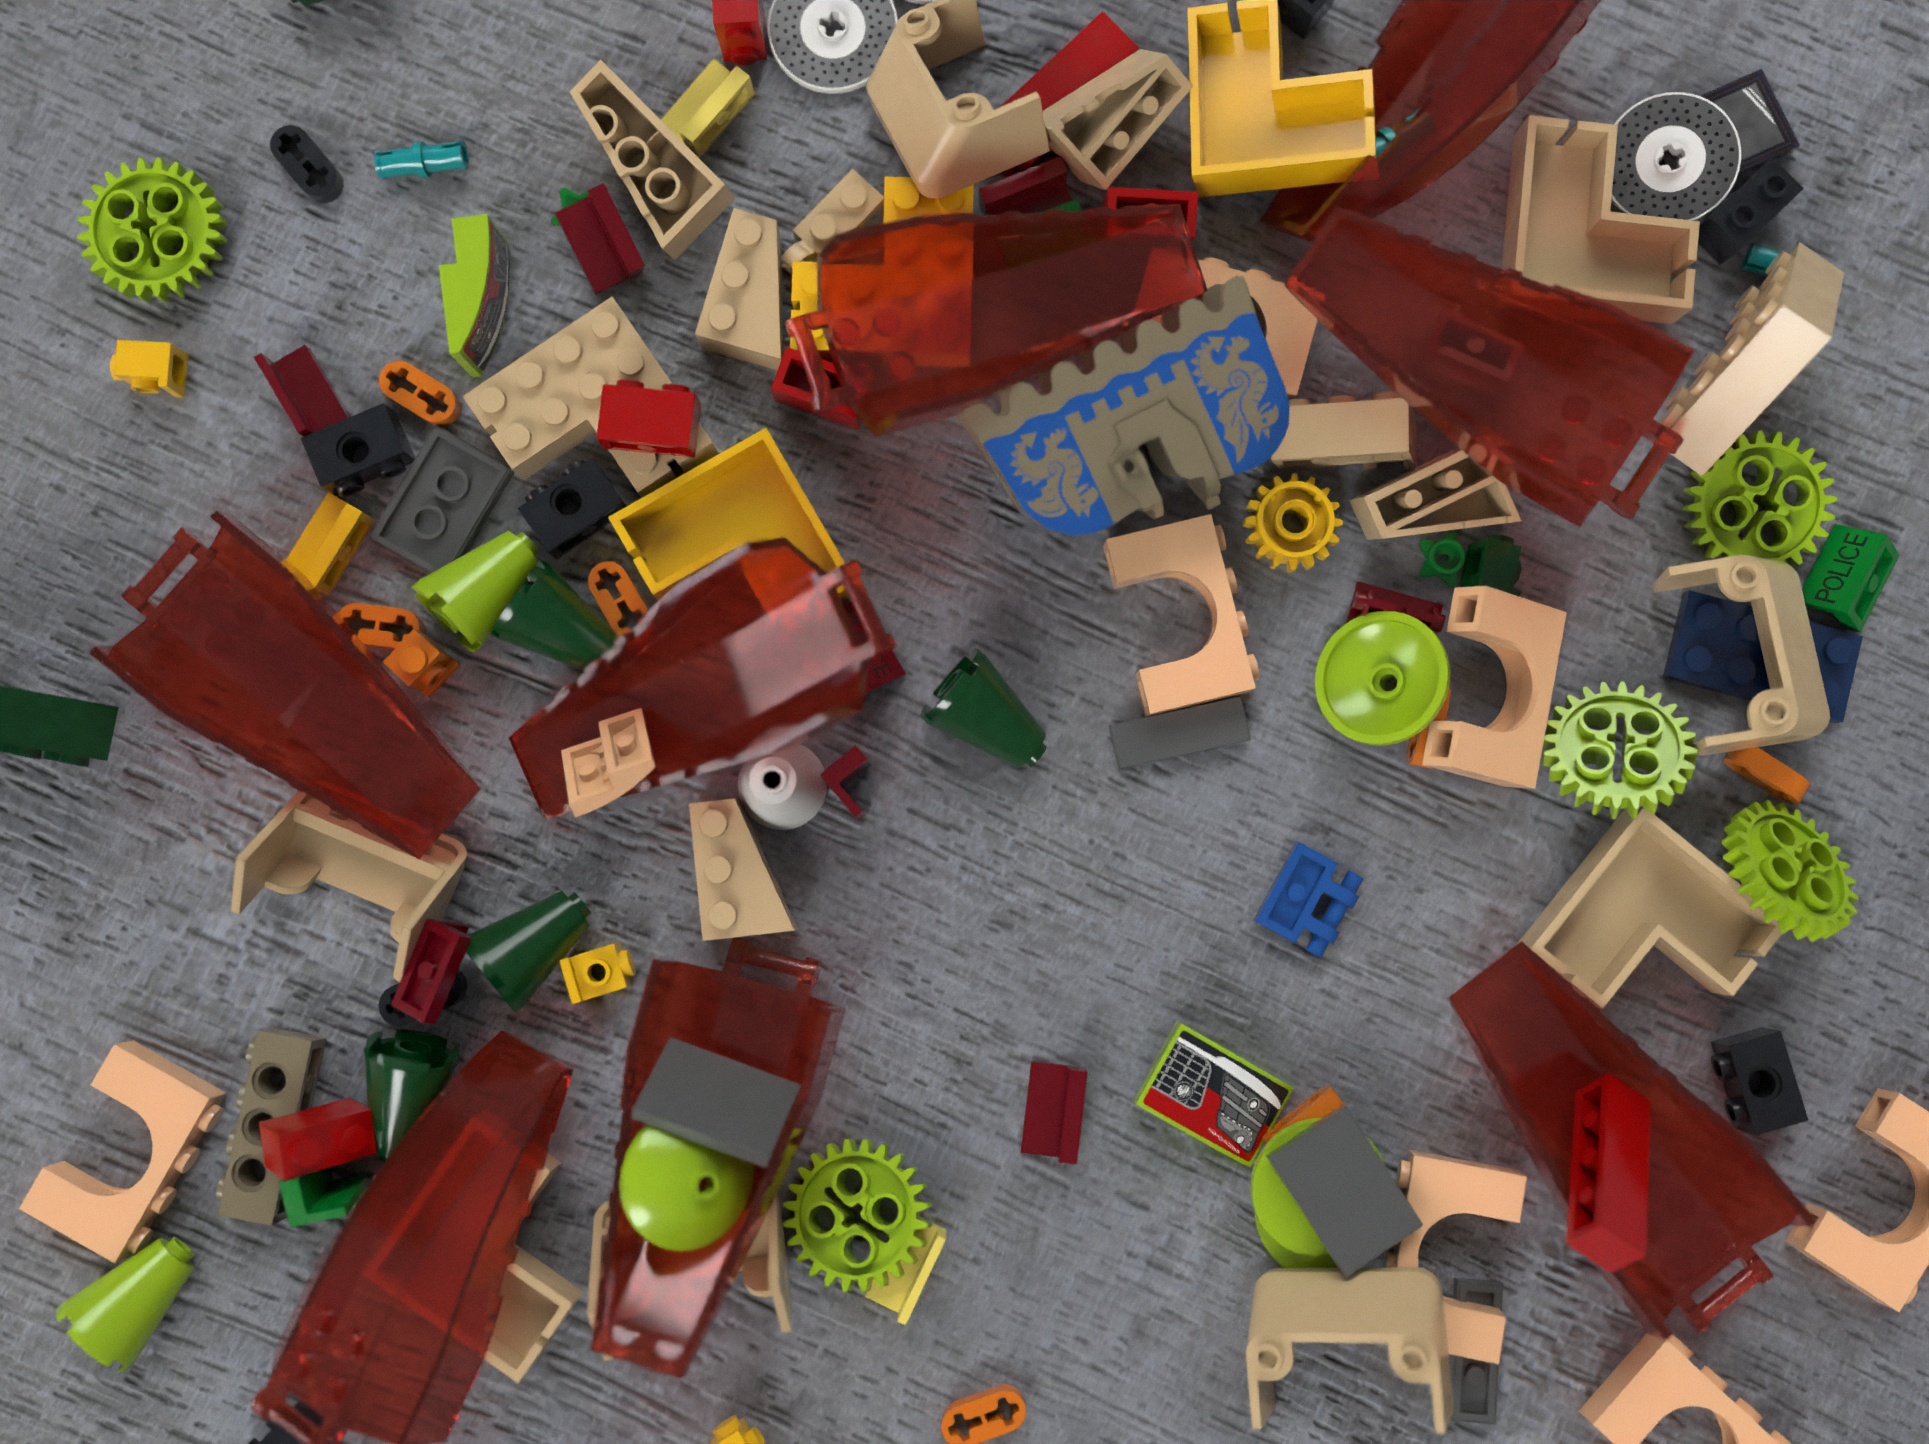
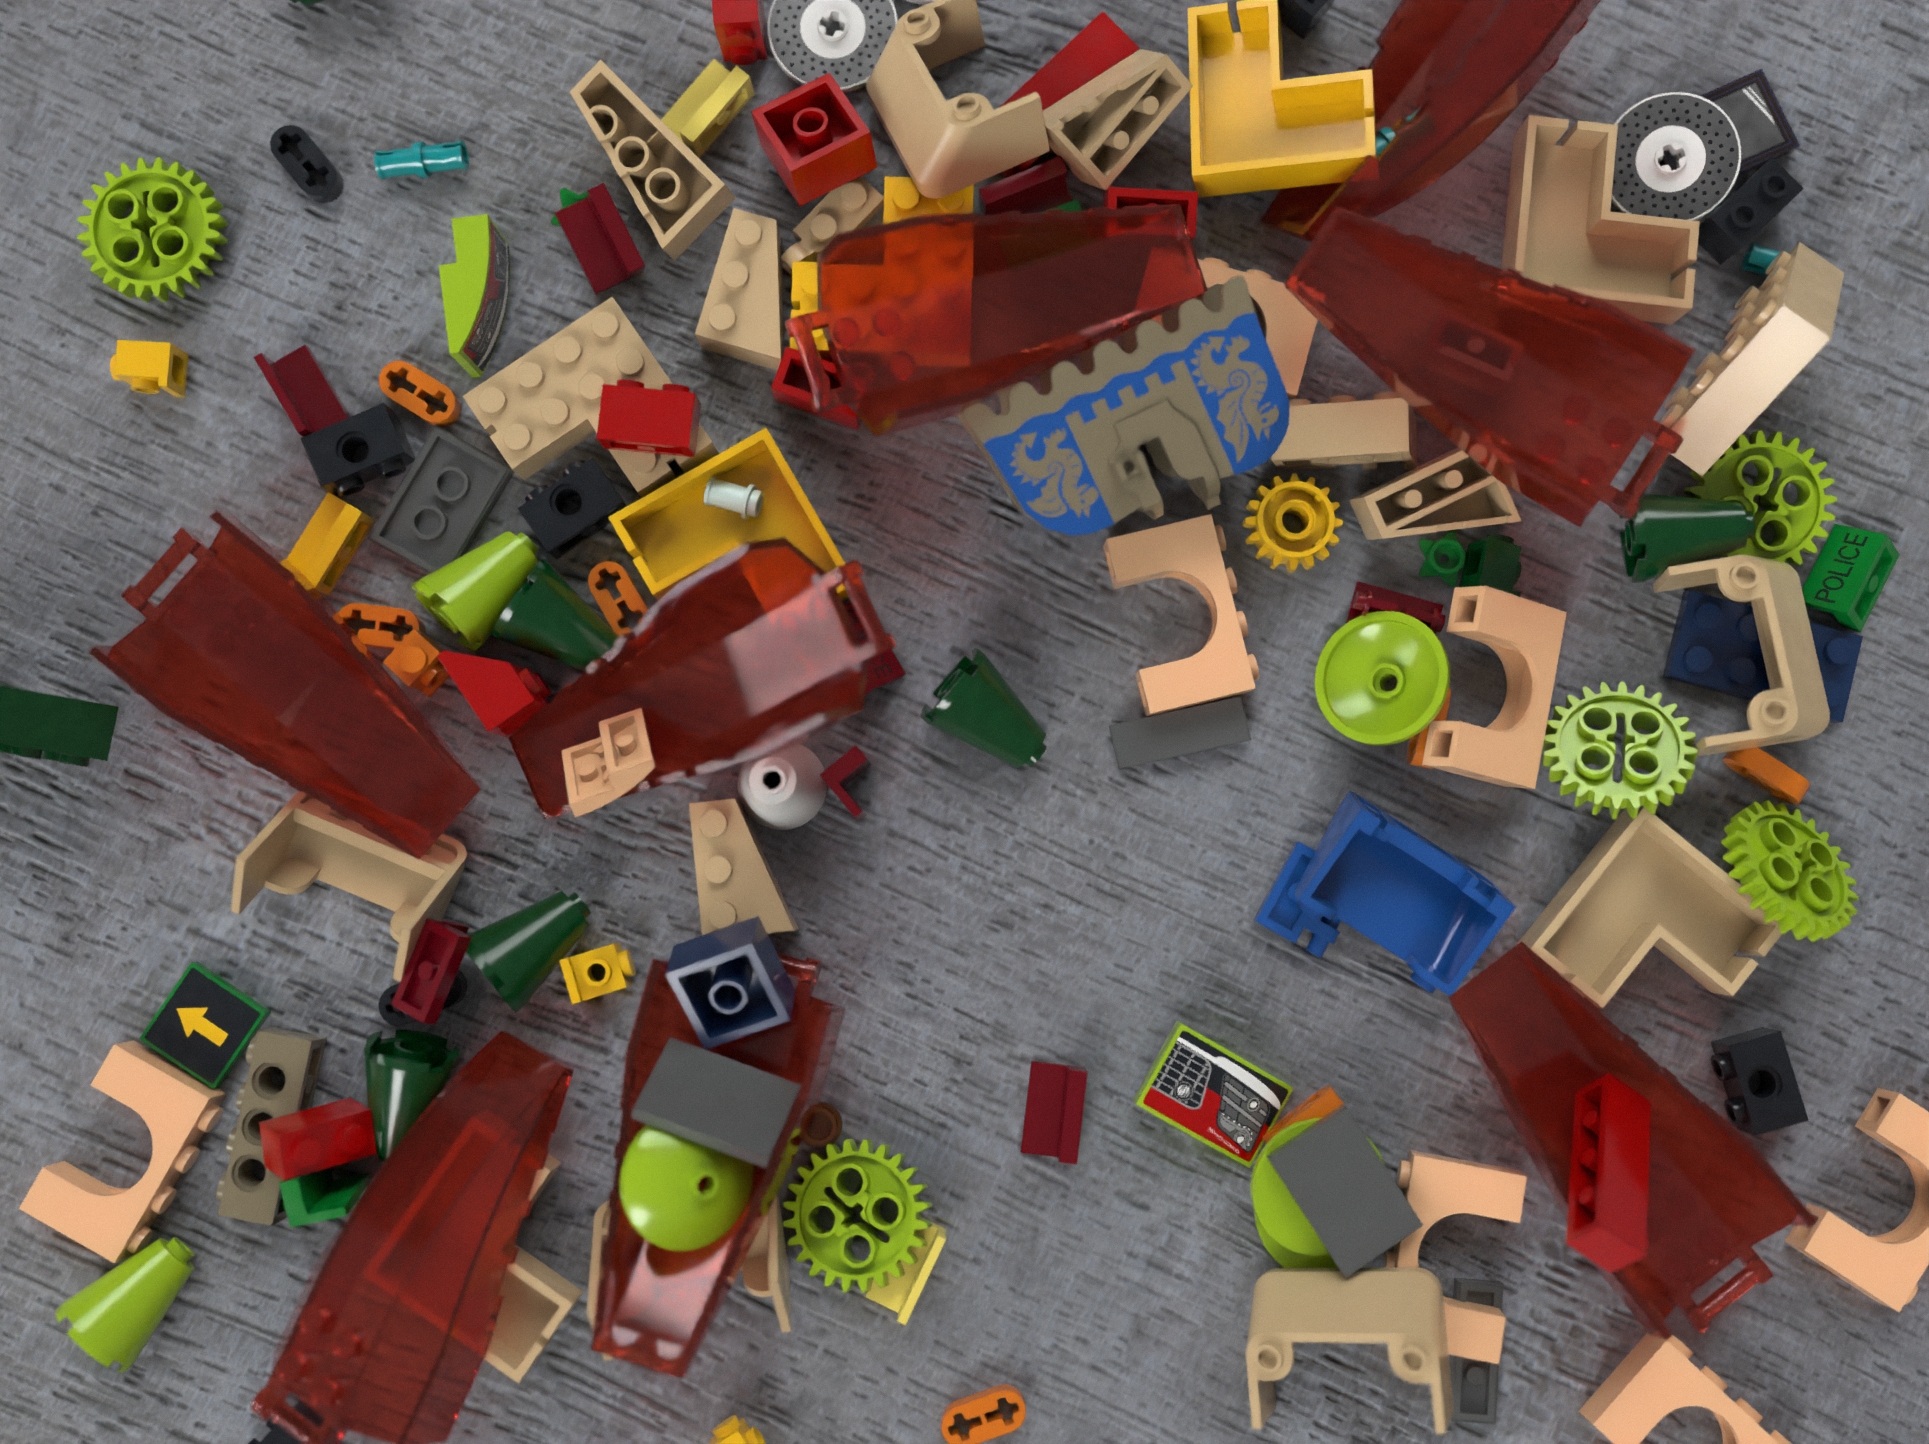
(205, 1025): none -> black tile
(497, 690): none -> red slope
(731, 983): none -> dark blue brick
(734, 497): none -> light aqua pin
(815, 139): none -> red brick
(824, 1126): none -> reddish brown plate
(1402, 894): none -> blue windscreen
(1681, 532): none -> dark green cone

